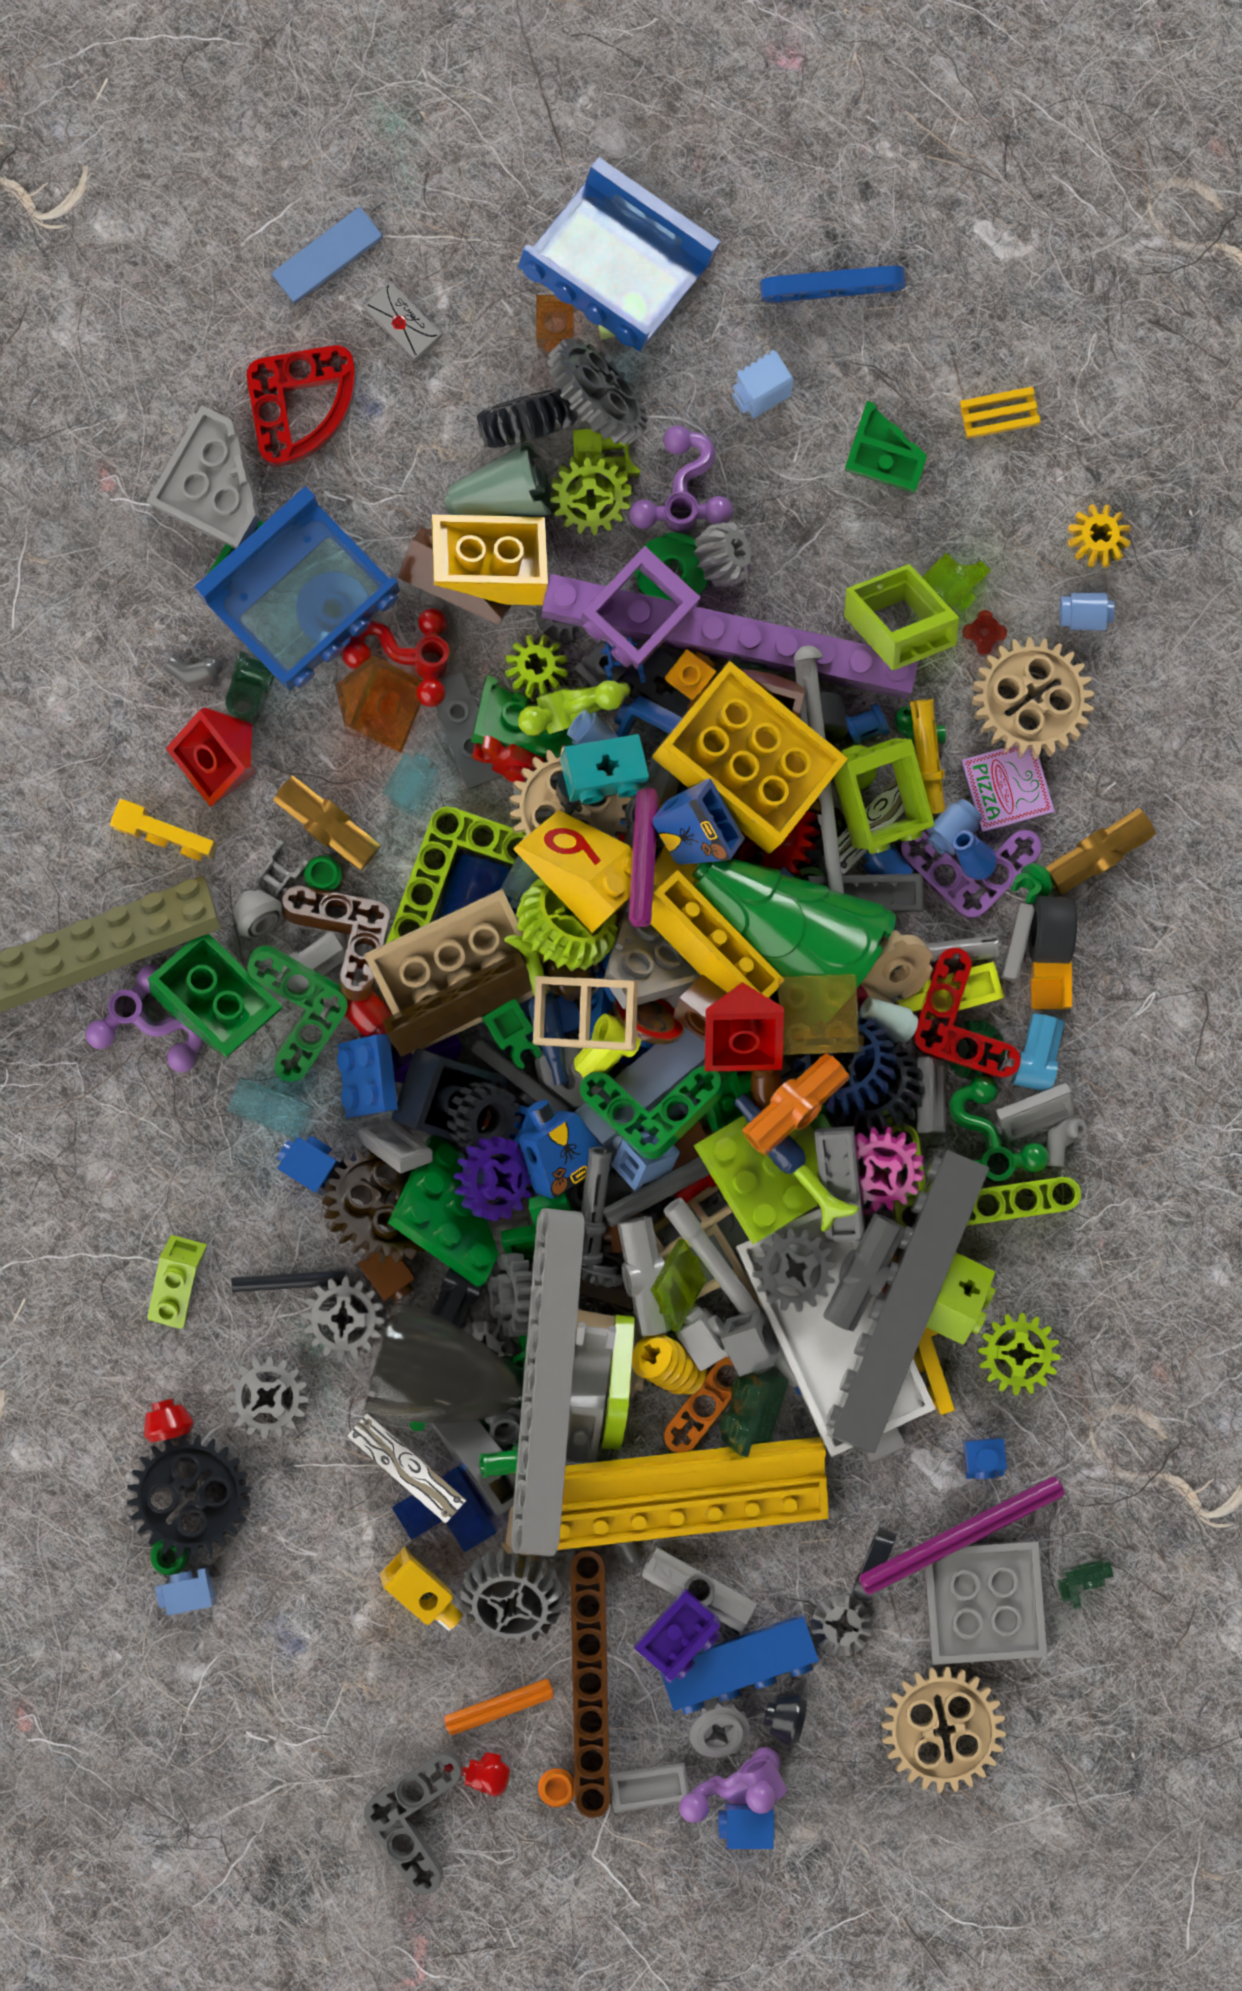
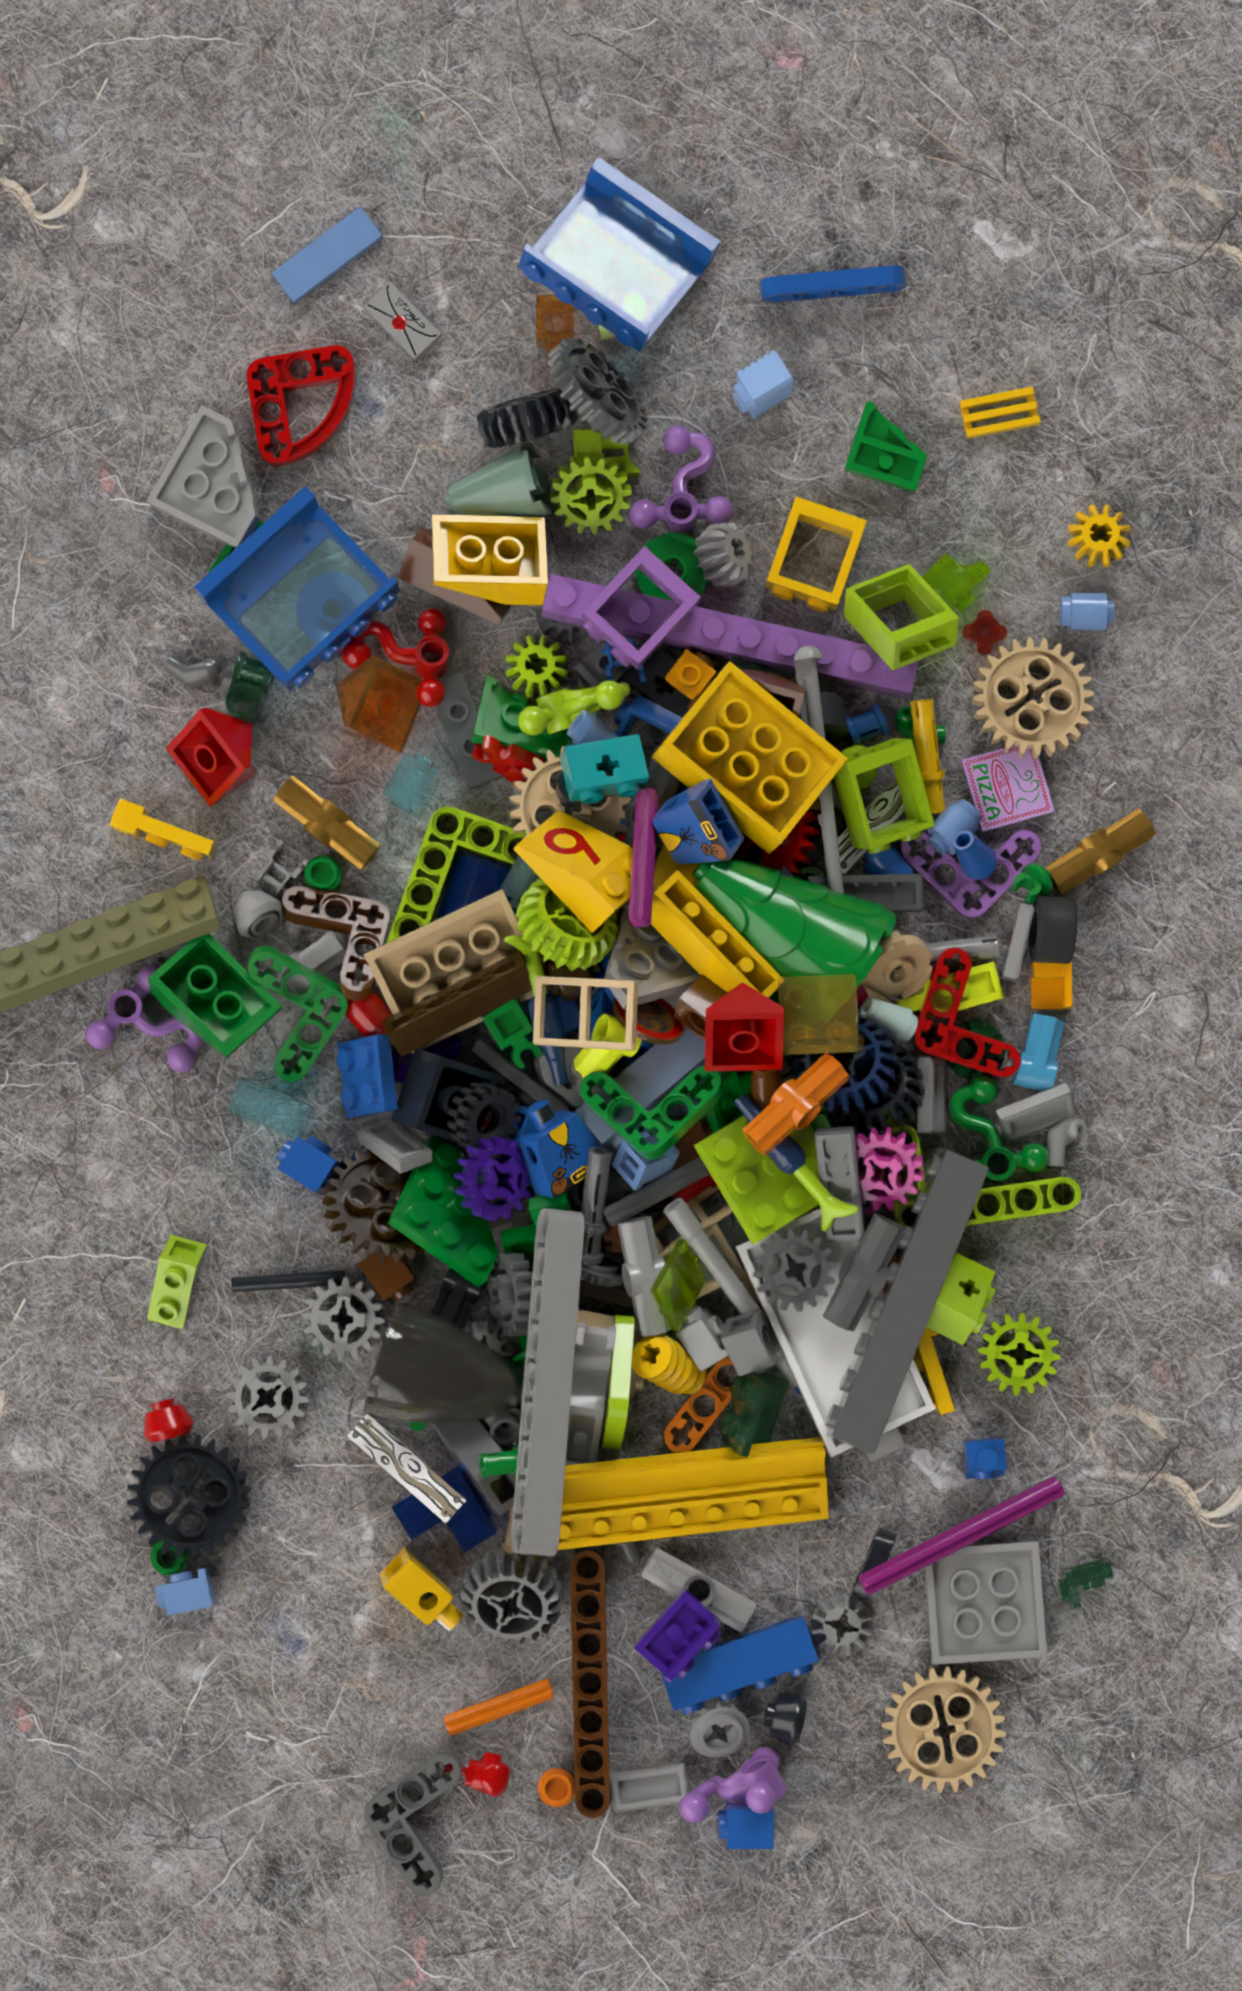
(827, 519): none -> yellow window

